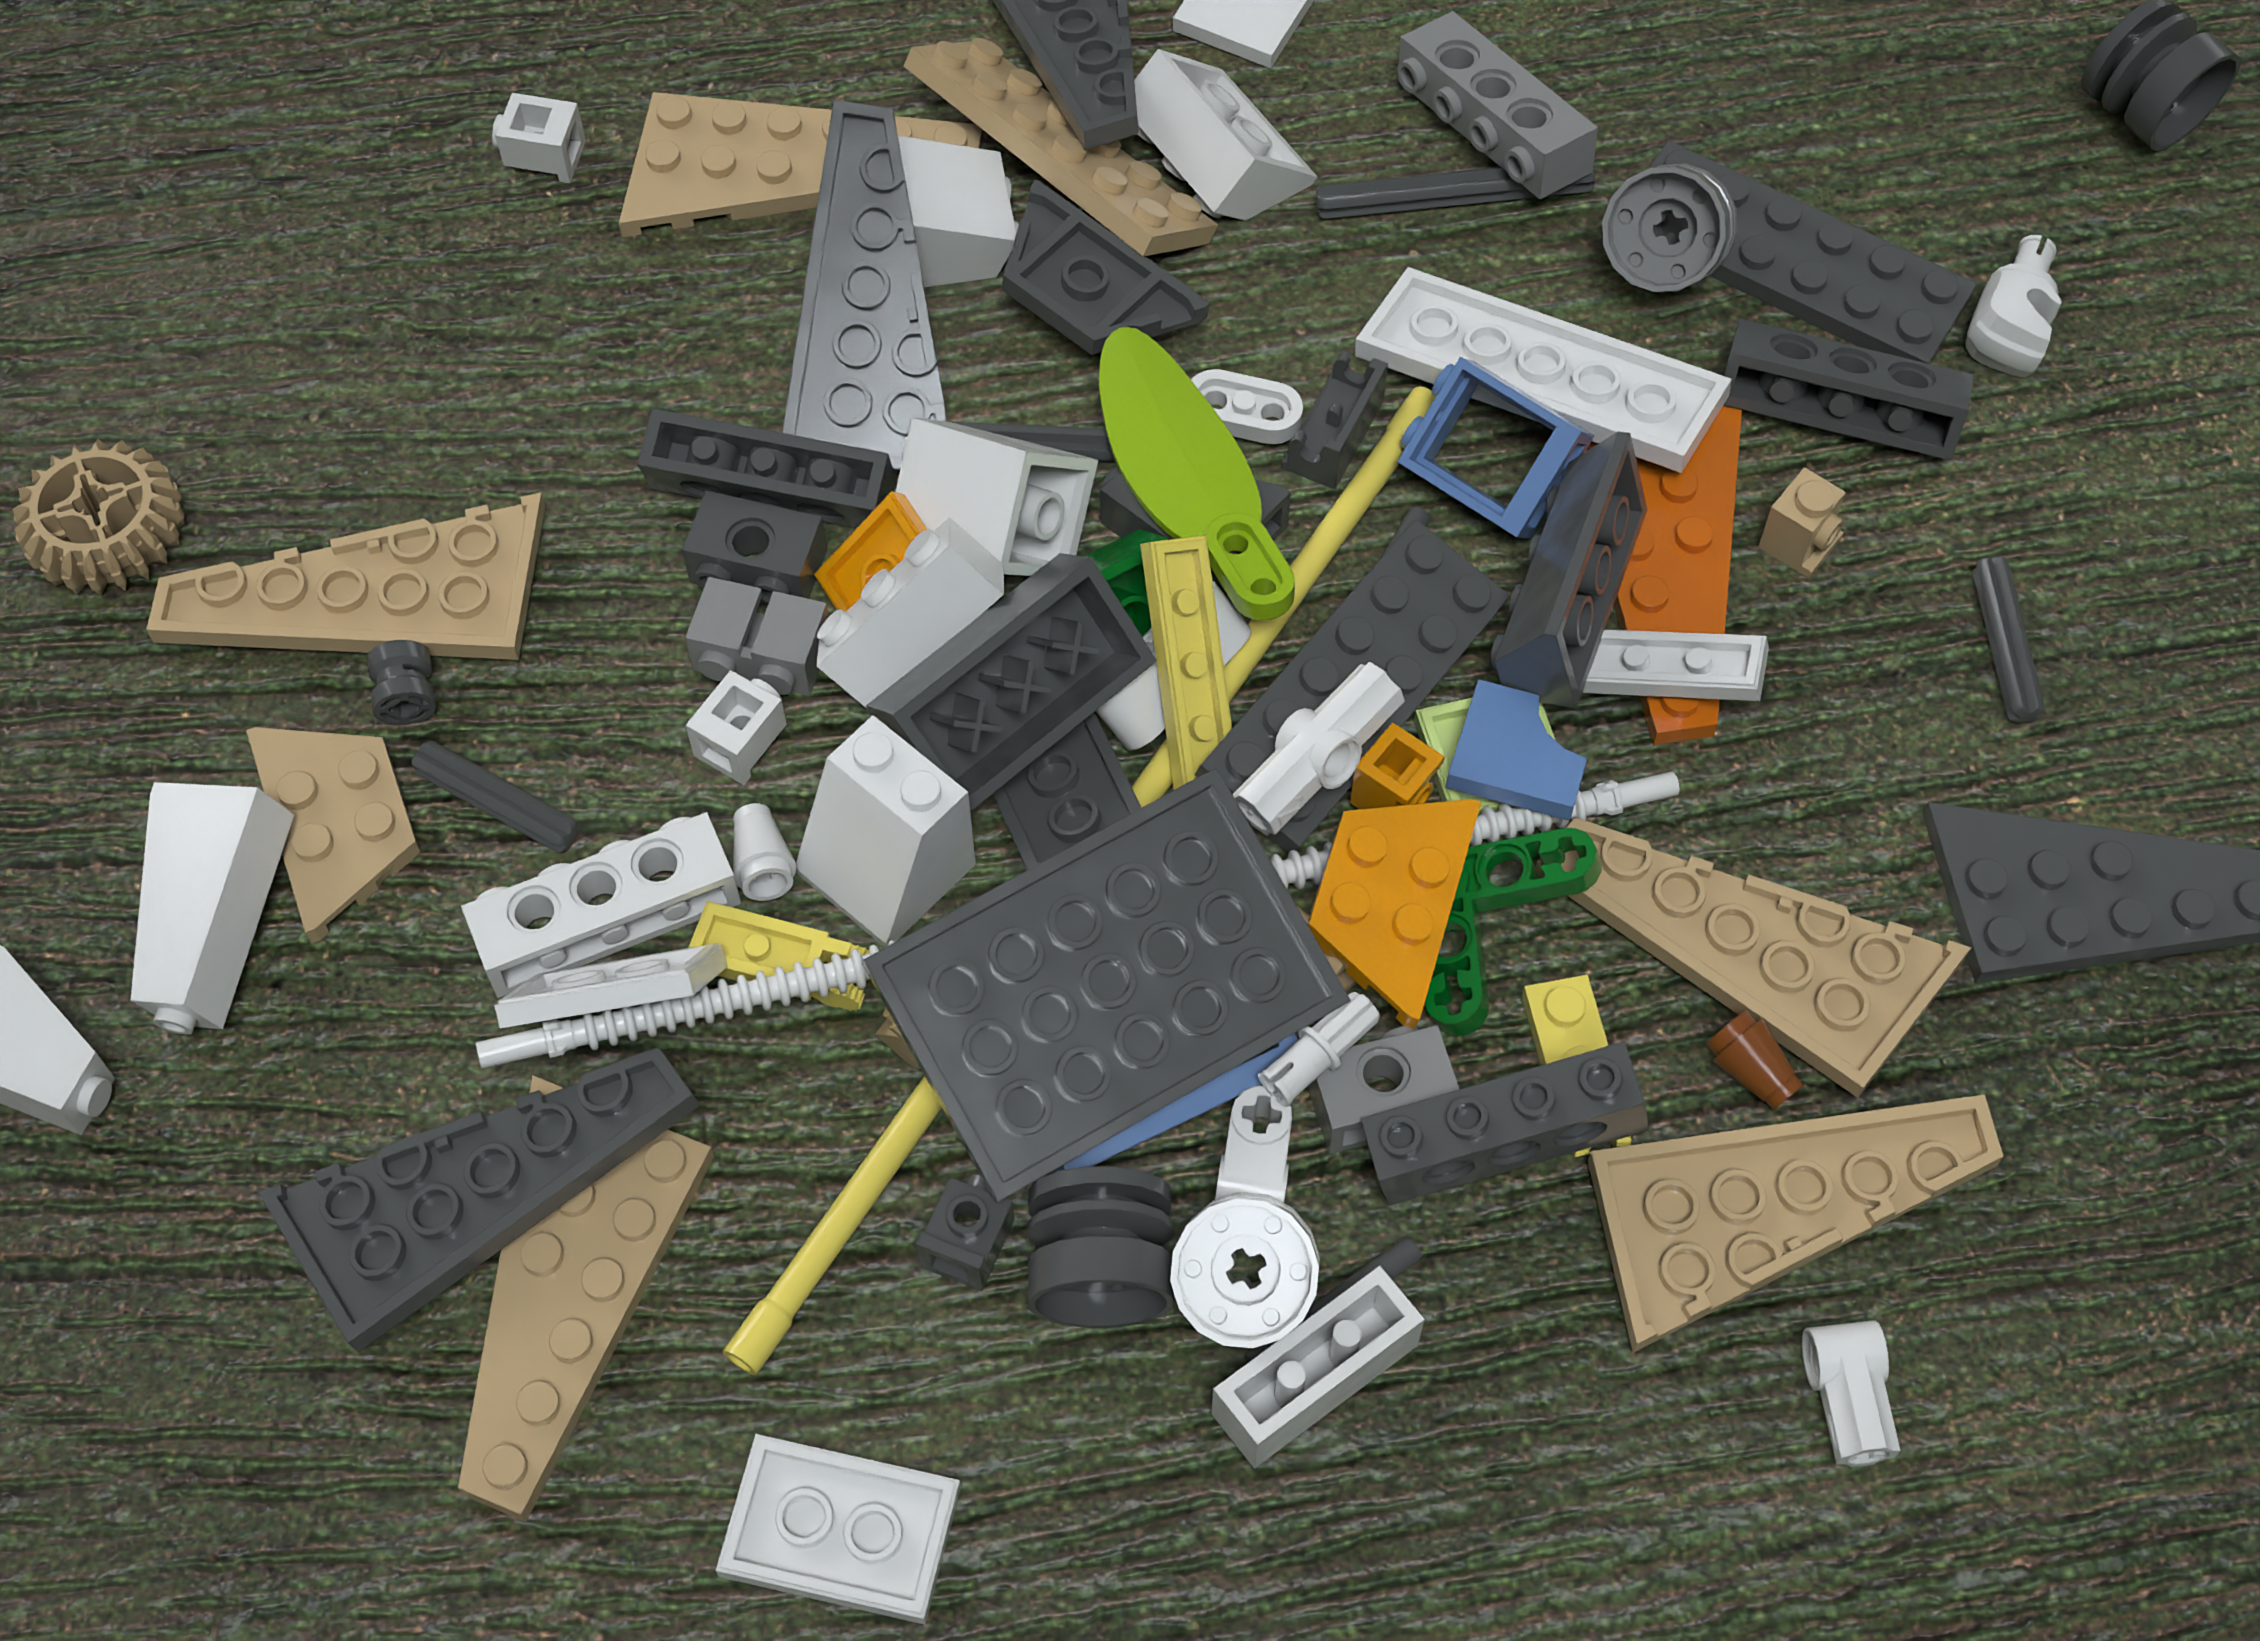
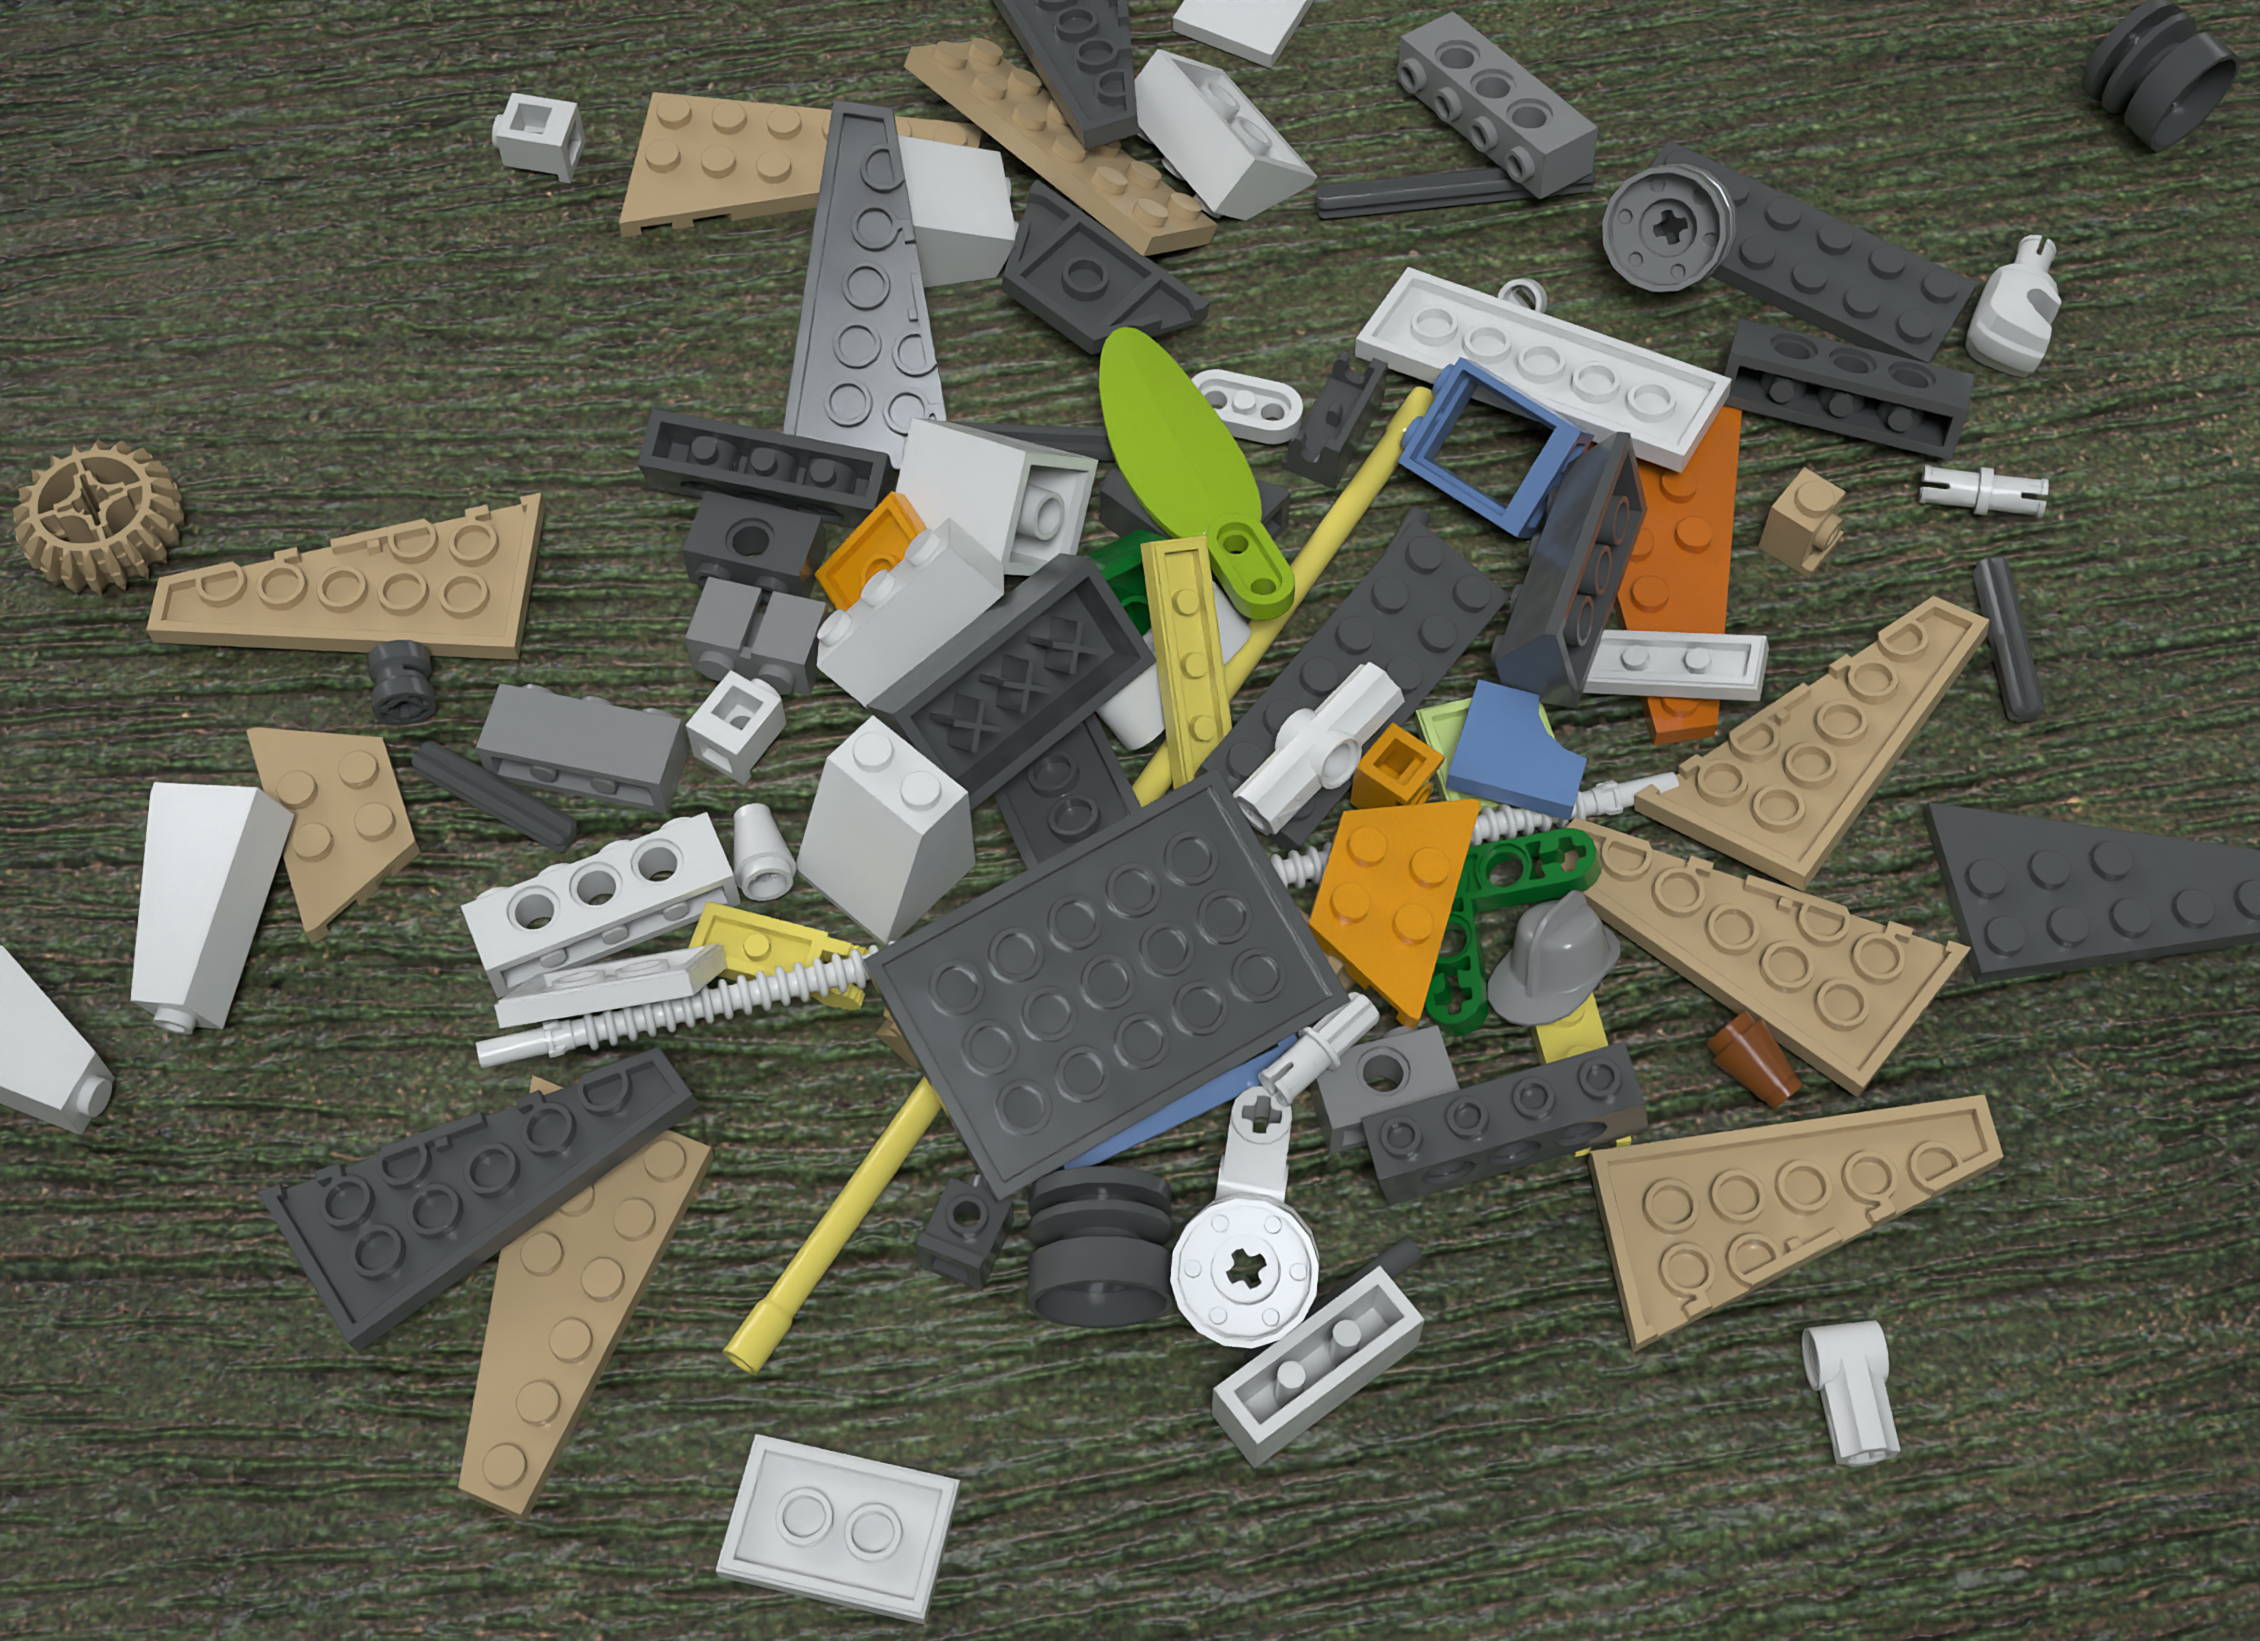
(584, 747): none -> light grey brick
(1531, 288): none -> white hinge
(1554, 962): none -> light grey piece
(1817, 755): none -> tan wing
(1983, 491): none -> white pin

